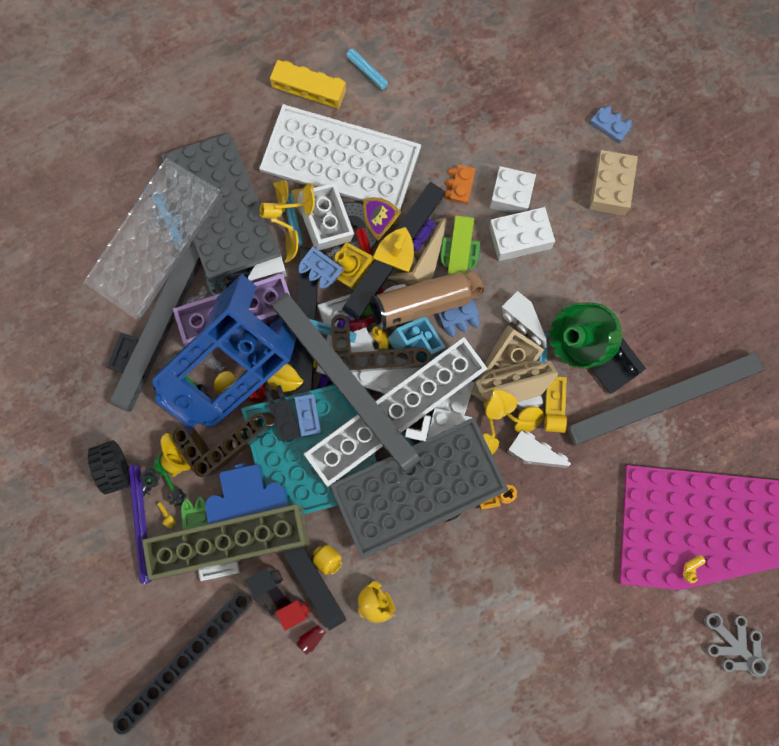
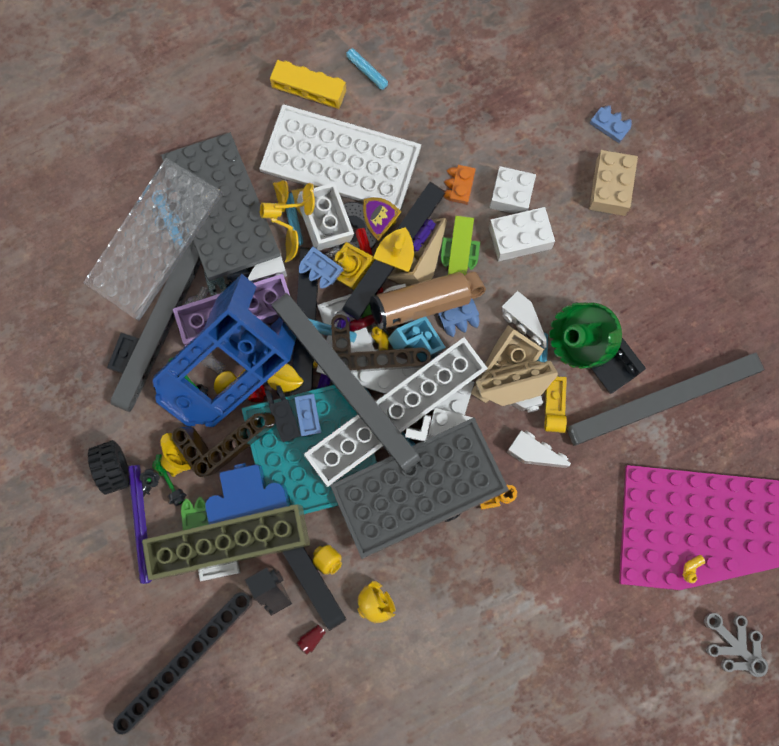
(169, 521): yellow hand -> none
(293, 614): red brick -> none
(502, 404): yellow plant -> none

